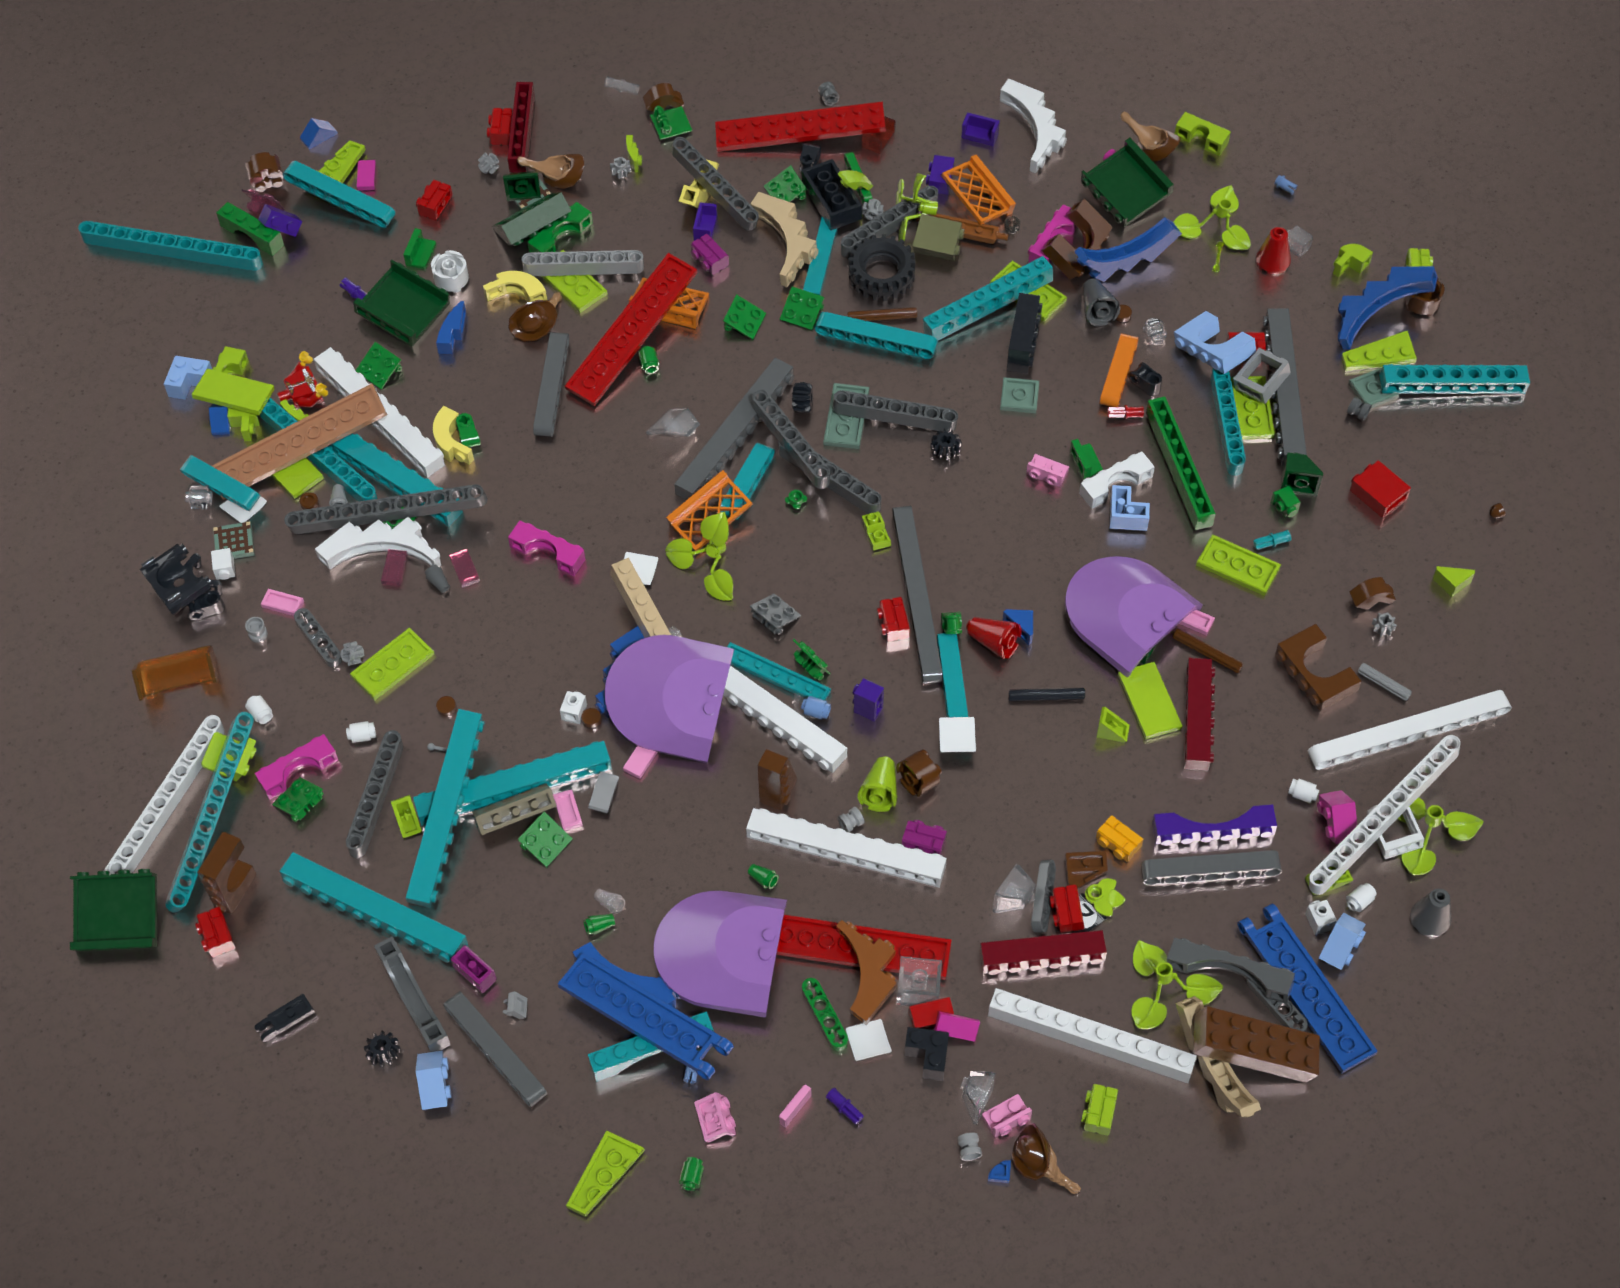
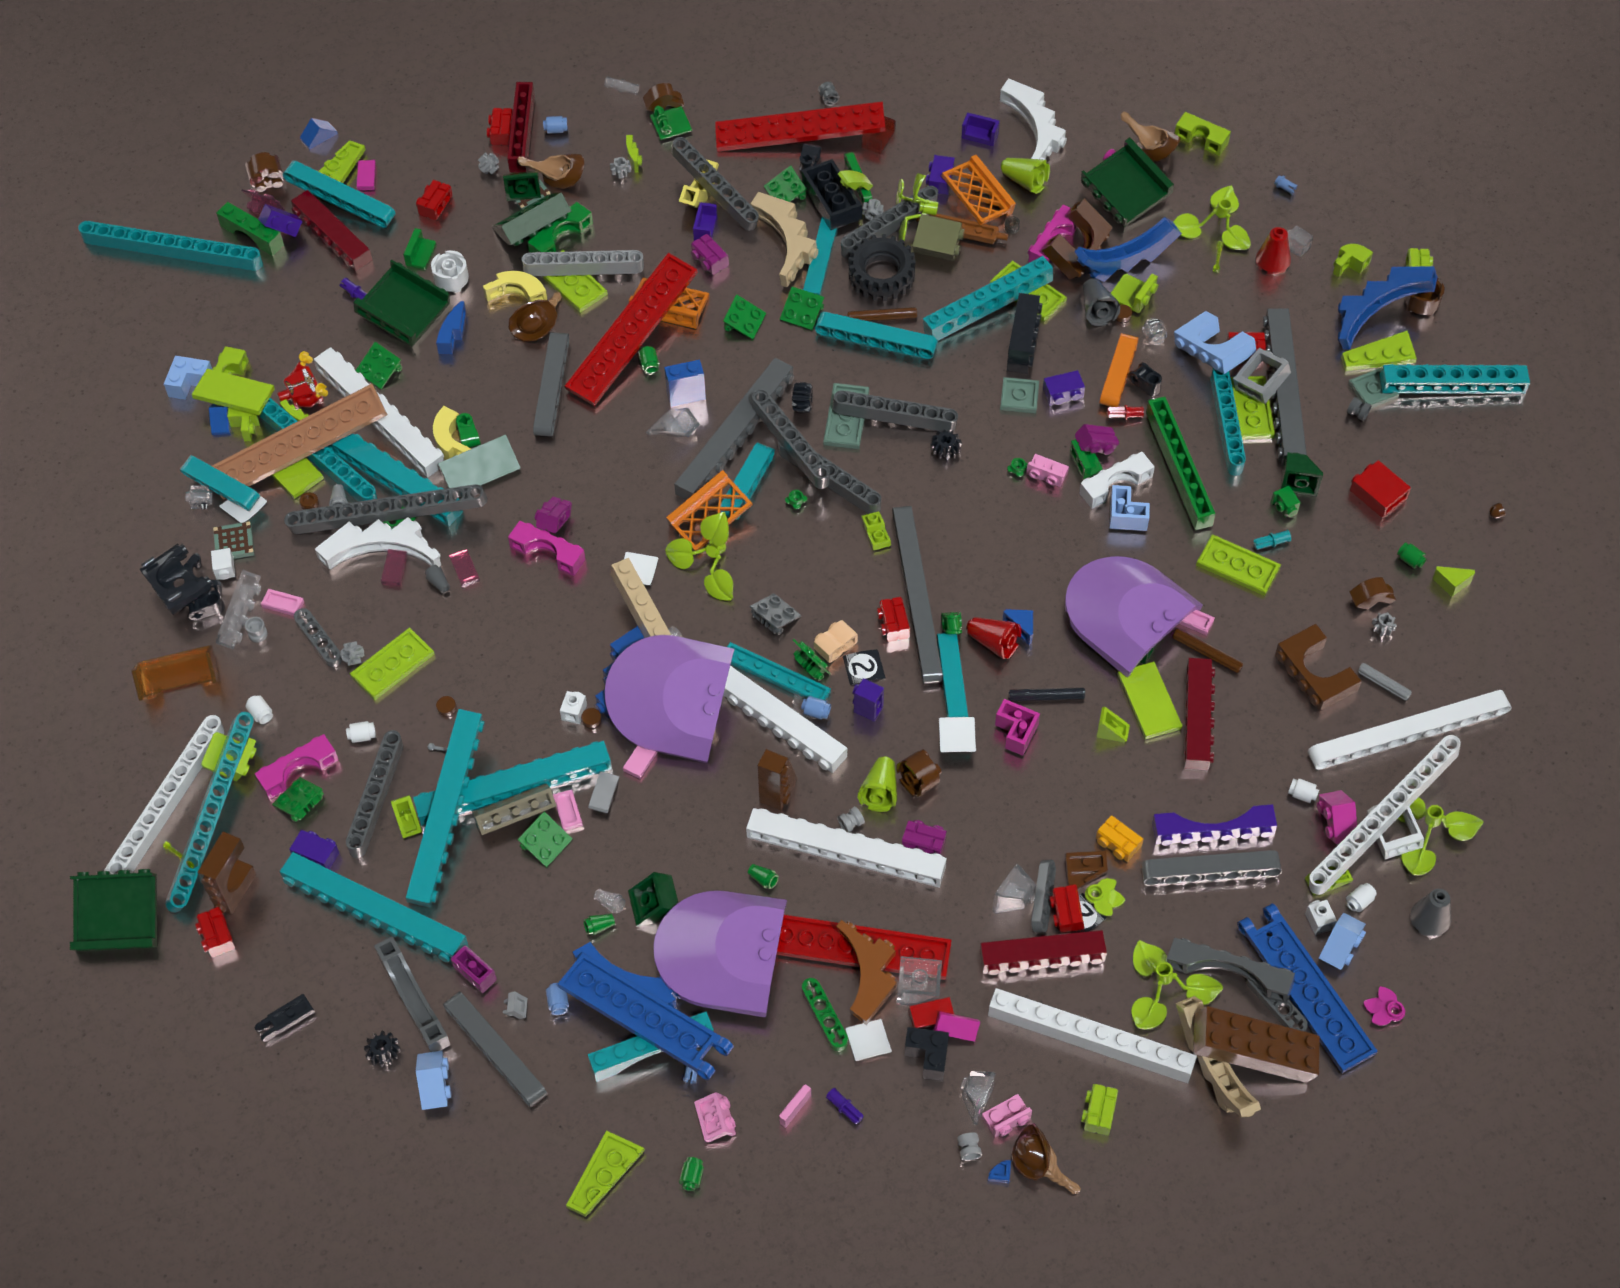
(167, 845): none -> clear neon green hinge
(237, 611): none -> clear brick
(315, 848): none -> dark purple brick
(331, 230): none -> dark red brick
(480, 464): none -> tile
(553, 514): none -> magenta brick
(555, 124): none -> medium blue brick
(557, 1000): none -> medium blue brick
(652, 898): none -> dark green slope
(685, 383): none -> brick
(835, 641): none -> light nougat brick
(863, 665): none -> sticker
(1017, 462): none -> green plate
(1019, 722): none -> dark pink brick
(1027, 172): none -> lime cone
(1063, 388): none -> dark purple brick
(1096, 439): none -> magenta brick
(1135, 292): none -> lime bracket
(1382, 1007): none -> dark pink plate
(1412, 555): none -> green brick

